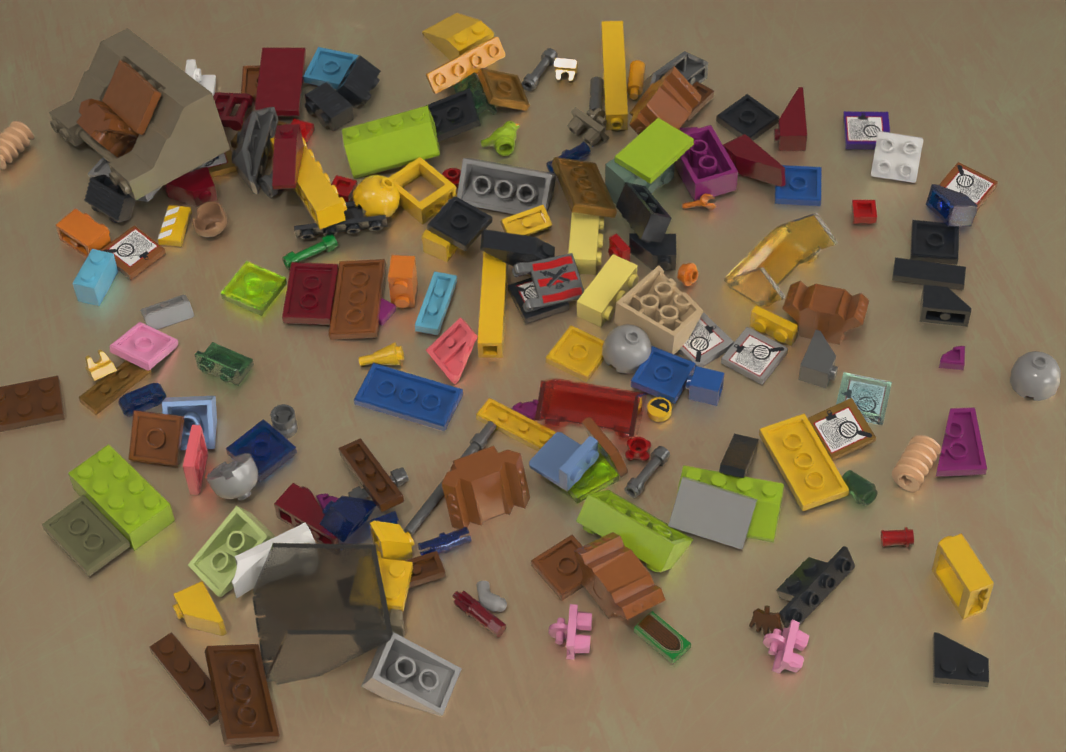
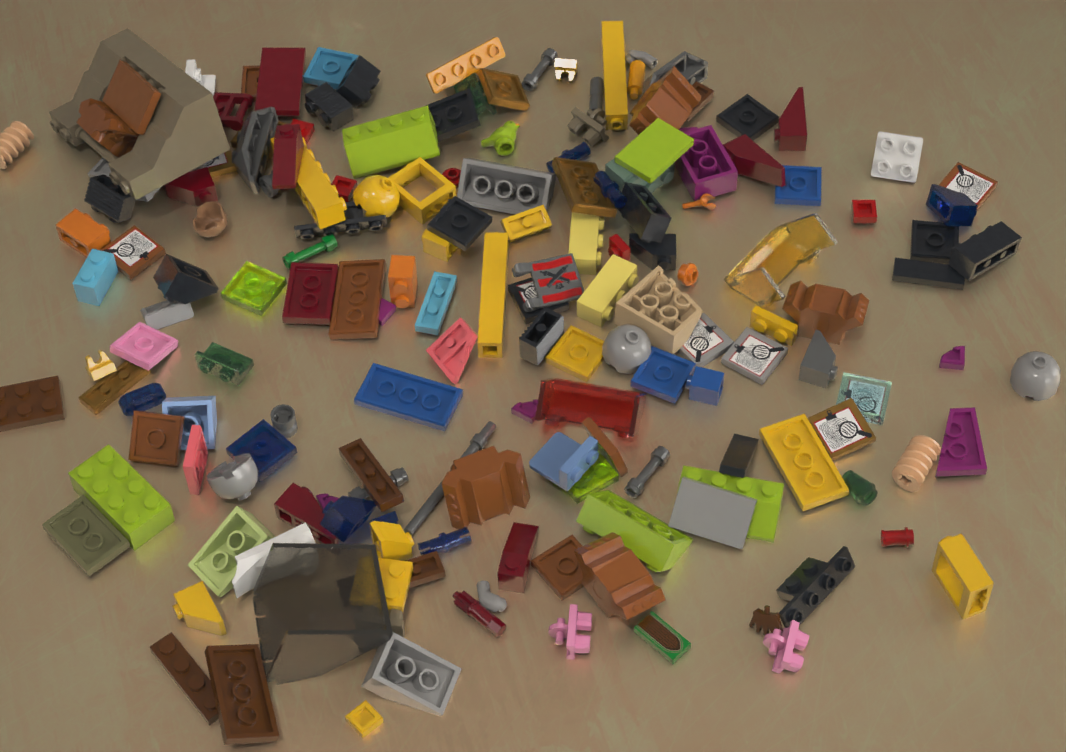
(174, 225): yellow tile -> none
(183, 281): none -> black slope
(364, 719): none -> yellow tile
(388, 355): yellow cone -> none
(458, 35): yellow slope -> none
(514, 247): black slope -> none
(514, 424): yellow tile -> none
(517, 557): none -> dark red slope
(541, 336): none -> black brick
(610, 189): none -> clear blue pin
(638, 443): red plate -> none
(643, 56): none -> light grey arm
(659, 409): yellow tile -> none
(863, 127): tile -> none
(943, 307): black slope -> none
(958, 664): black wing -> none
(984, 250): none -> black brick

